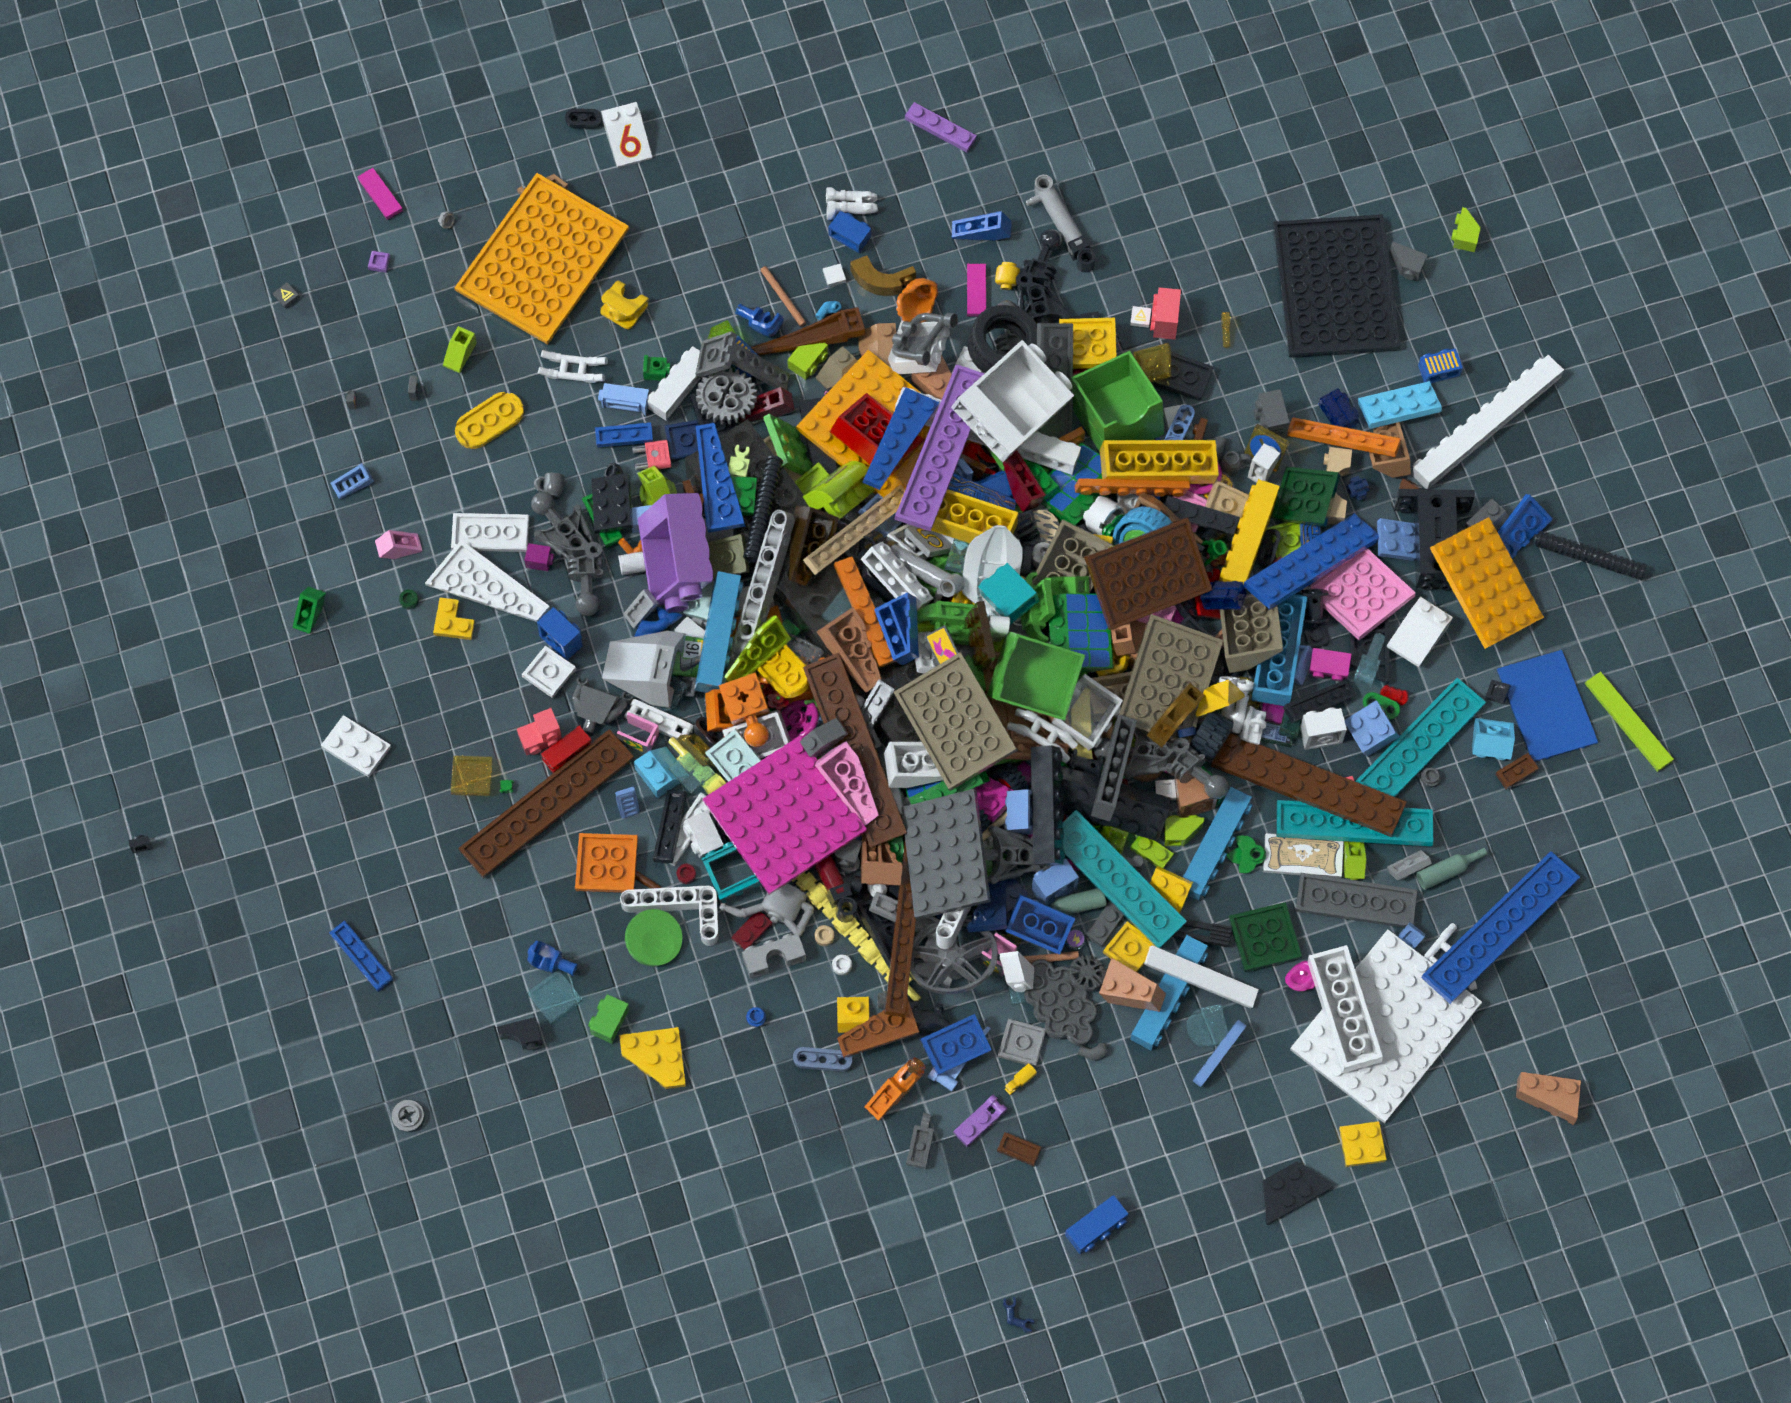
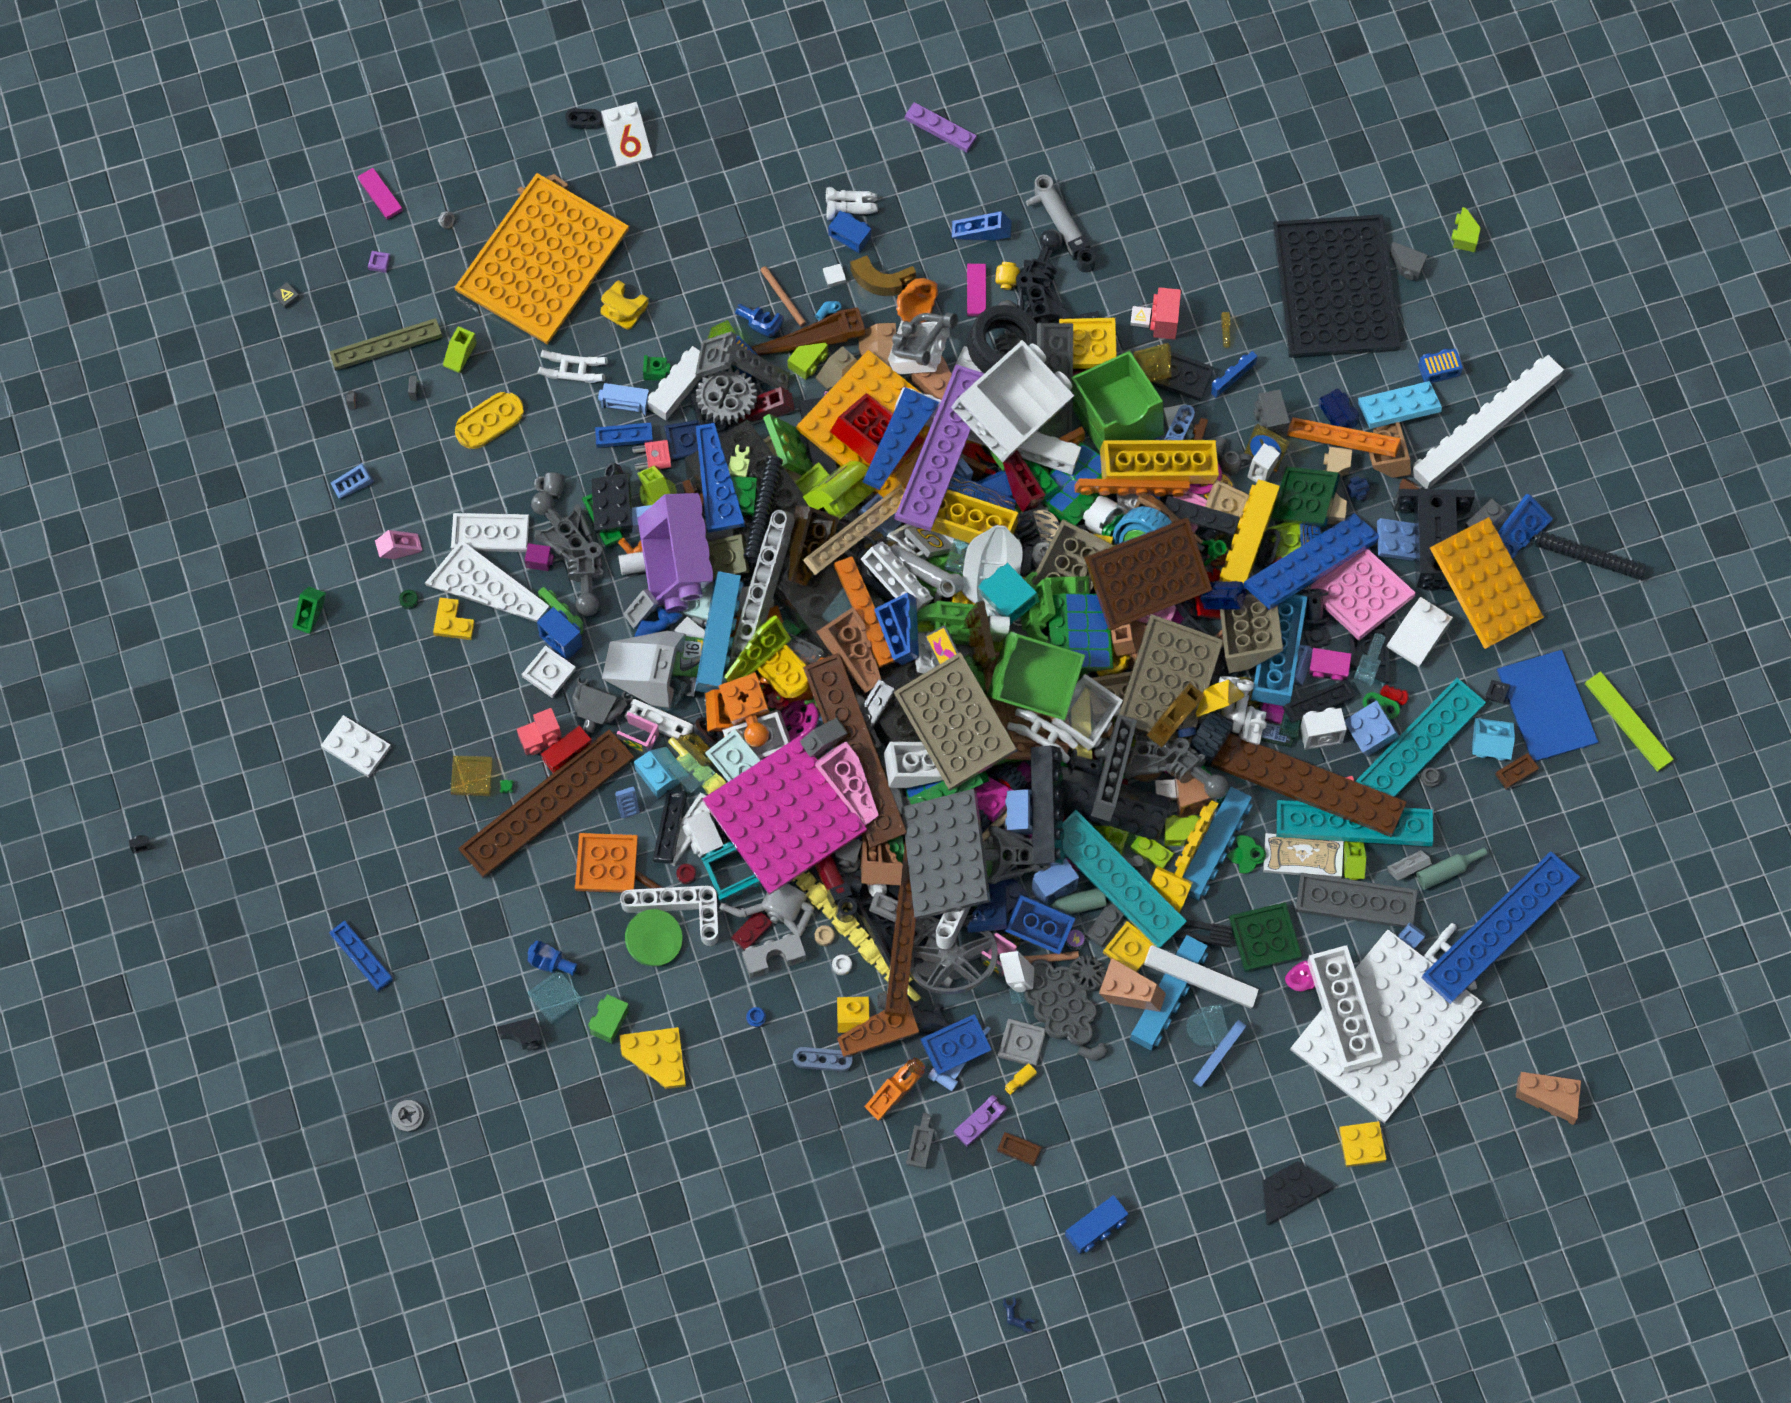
(385, 344): none -> olive plate
(551, 600): none -> bright green plate
(1195, 838): none -> yellow plate
(1233, 373): none -> blue plate

